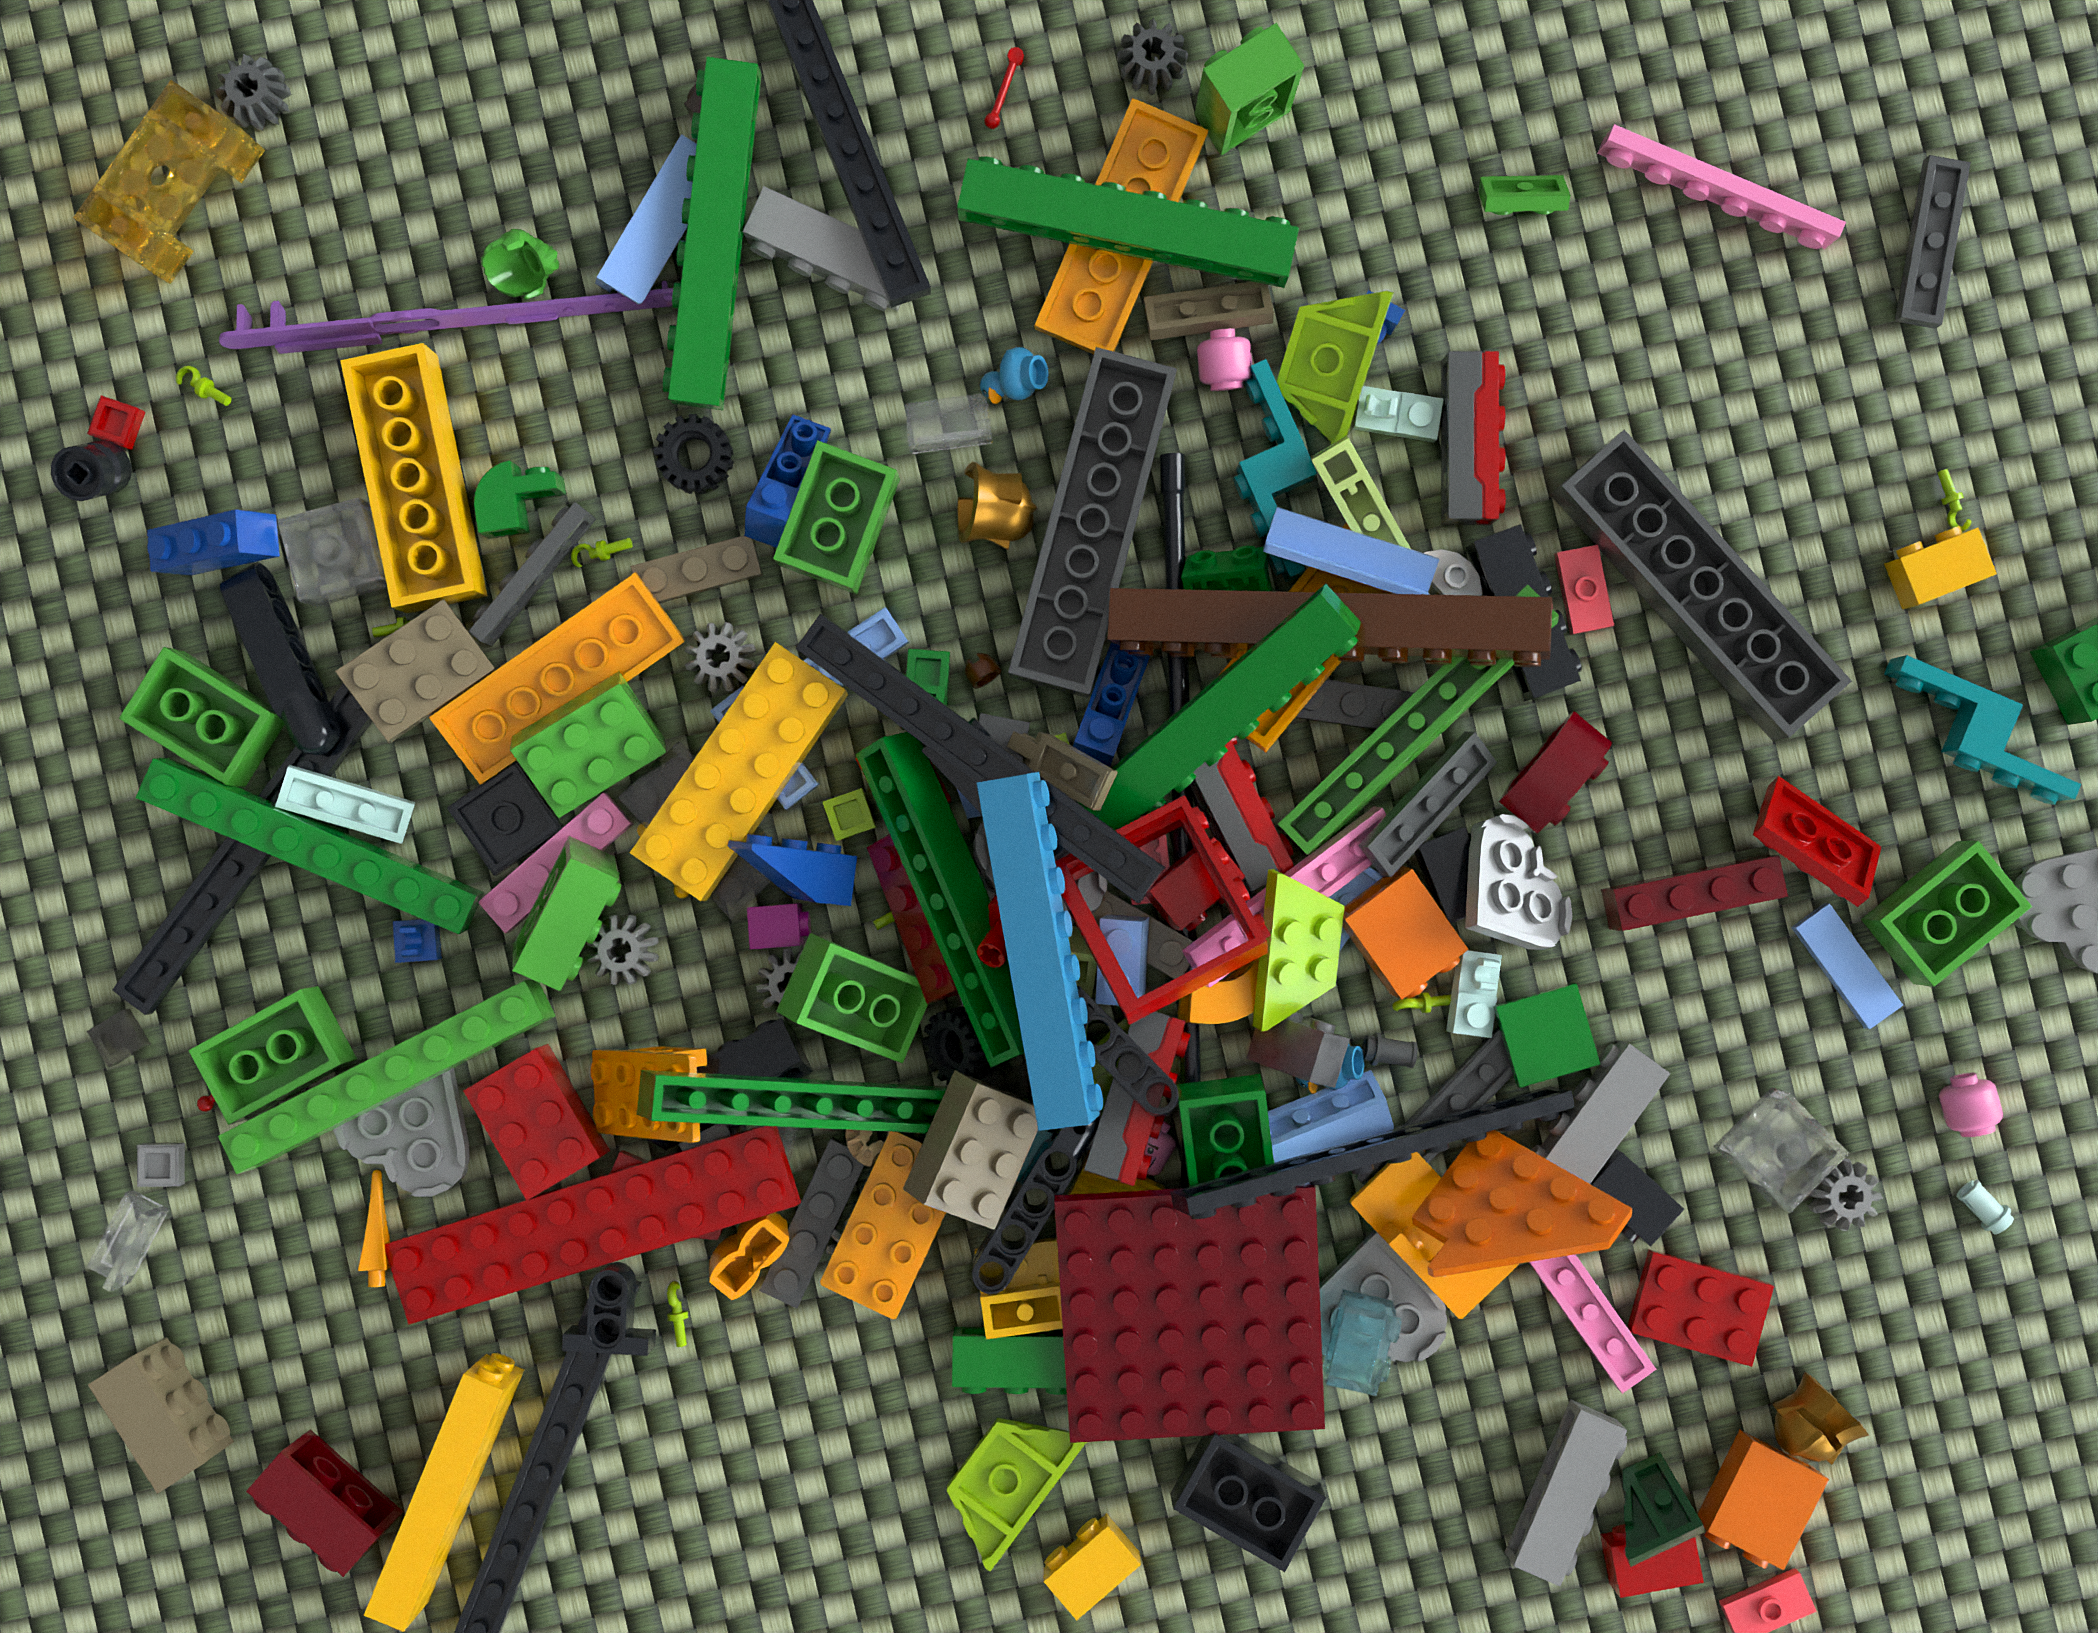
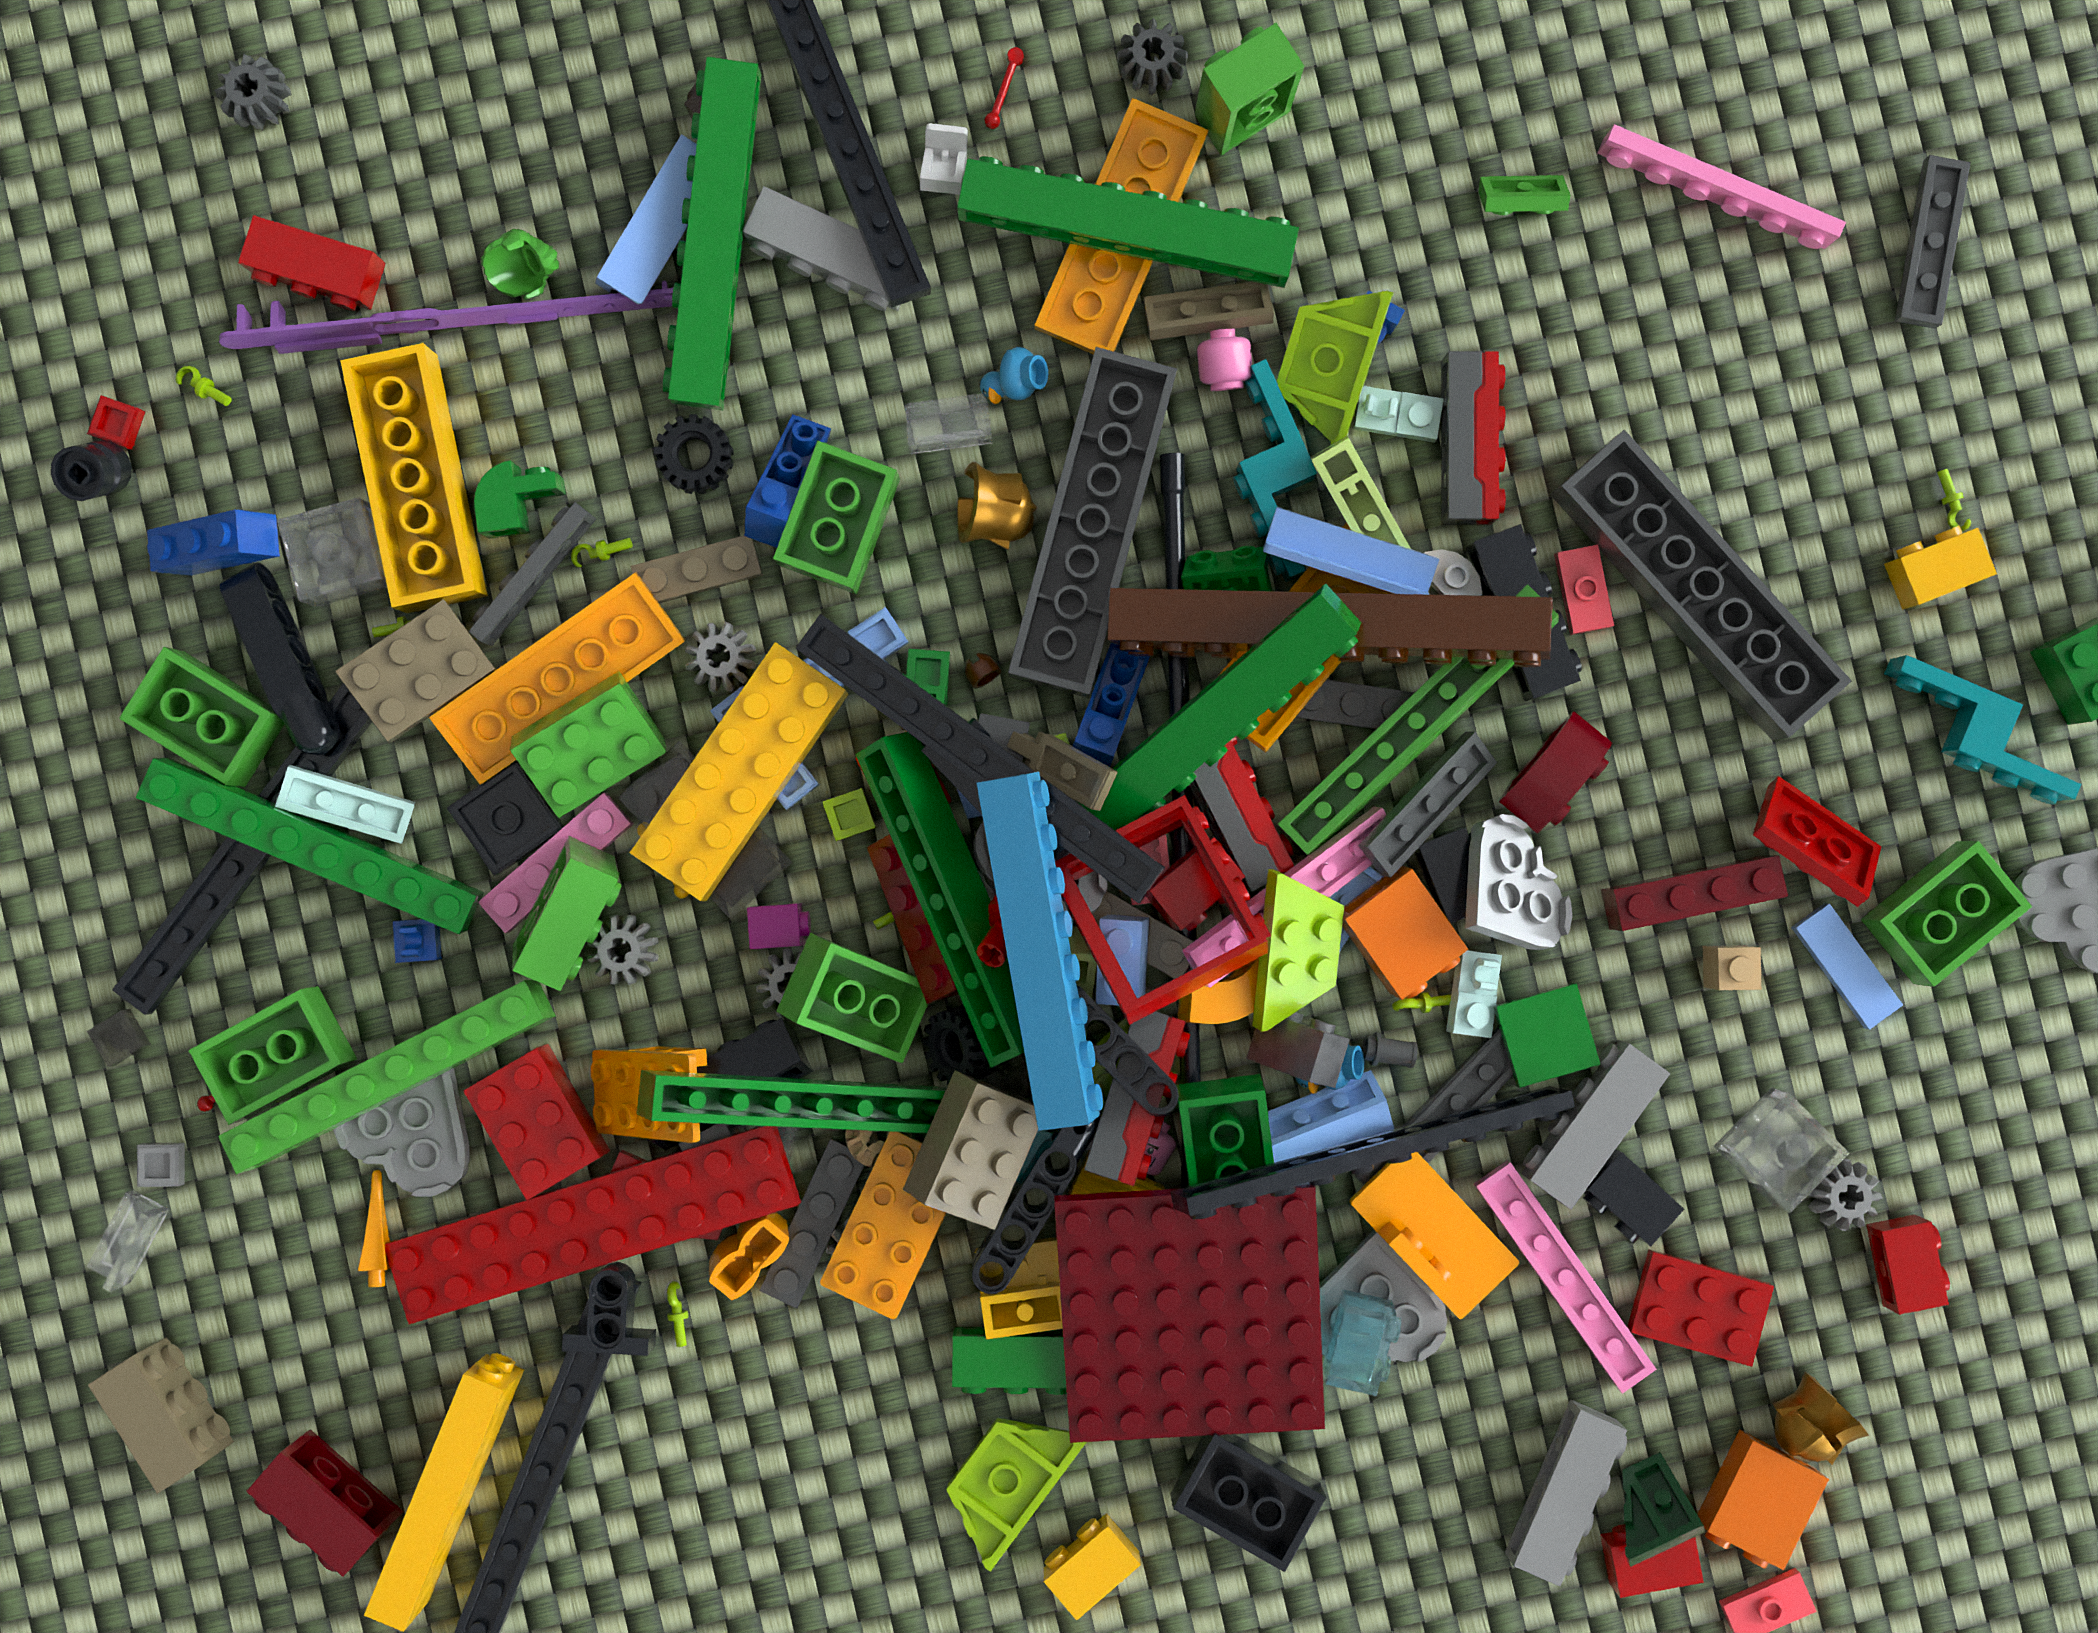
(145, 216): clear yellow plate -> none
(311, 264): none -> red brick
(802, 873): blue slope -> none
(944, 158): none -> white bracket
(1513, 1208): orange wing -> none
(1732, 967): none -> tan brick
(1908, 1264): none -> red brick
(1971, 1105): bright pink head -> none
(1992, 1214): light aqua pin -> none

